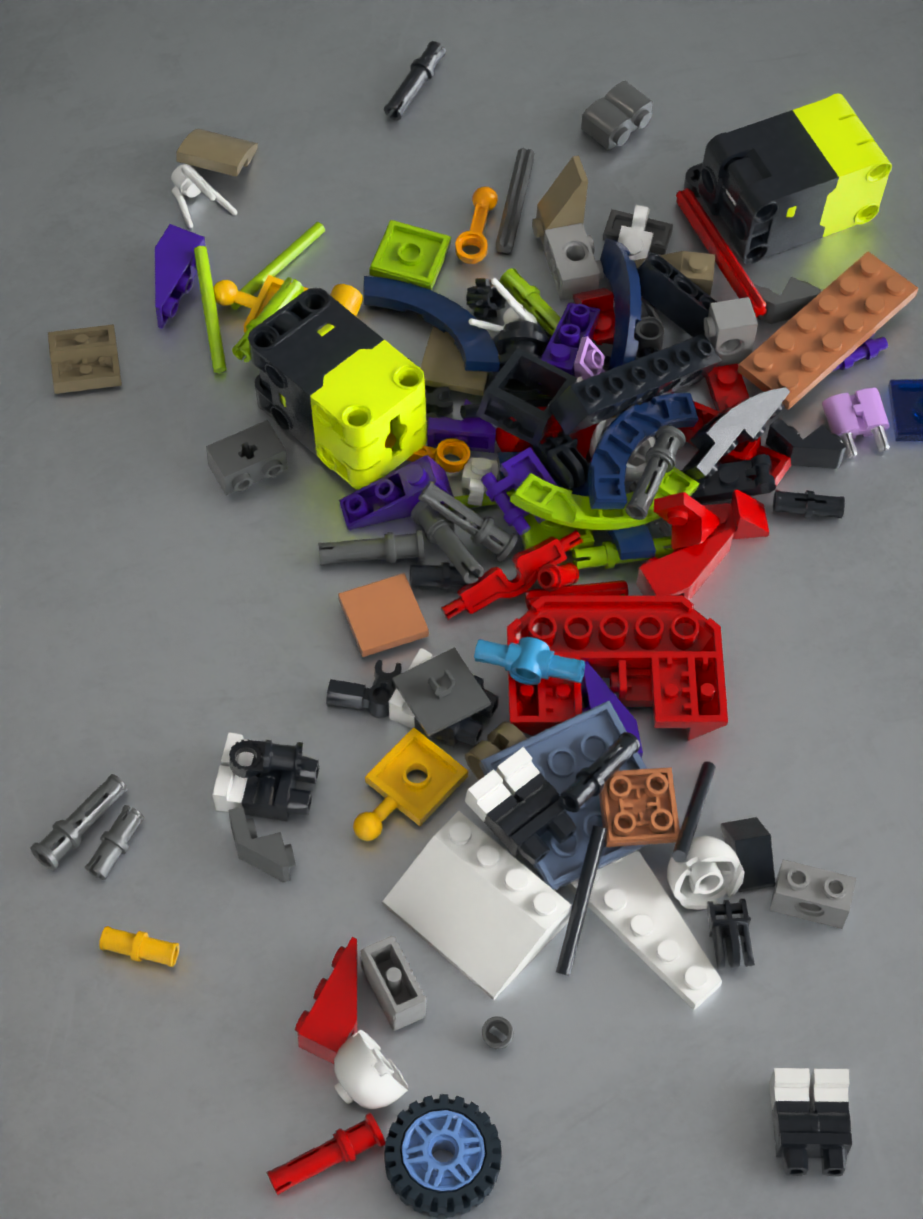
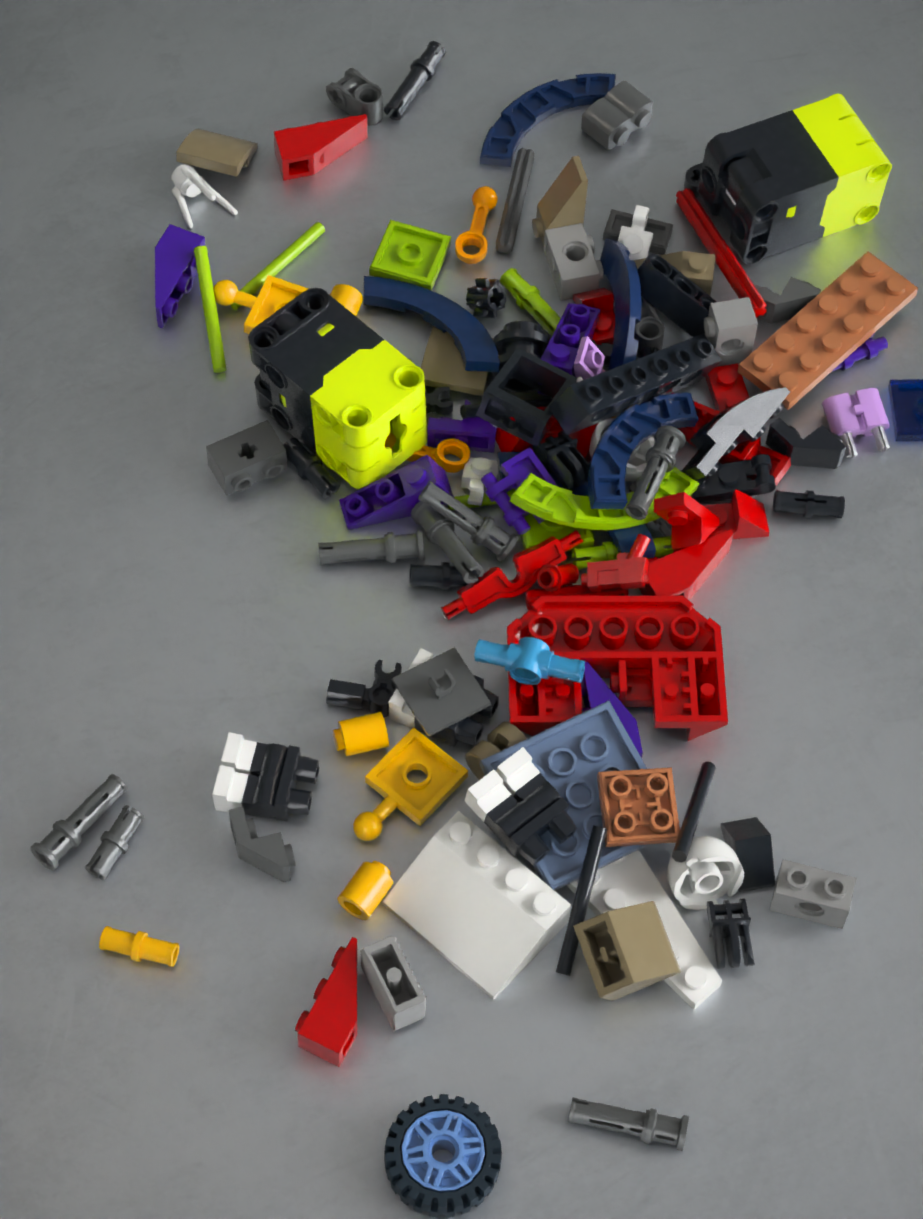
(84, 359): dark tan slope -> none
(268, 757): black connector -> none
(283, 296): lime pin -> none
(311, 468): none -> black pin
(312, 147): none -> red slope
(343, 1146): red pin -> none
(357, 96): none -> dark grey piece
(361, 734): none -> yellow brick
(366, 889): none -> yellow brick
(366, 1074): white cylinder -> none
(383, 615): nougat tile -> none
(503, 1026): dark grey hinge -> none
(514, 313): white plant -> none
(536, 106): none -> dark blue tile
(591, 779): black pin -> none
(625, 573): none -> red piece
(626, 950): none -> dark tan slope
(647, 1125): none -> dark grey pin
(811, 1118): black hips -> none

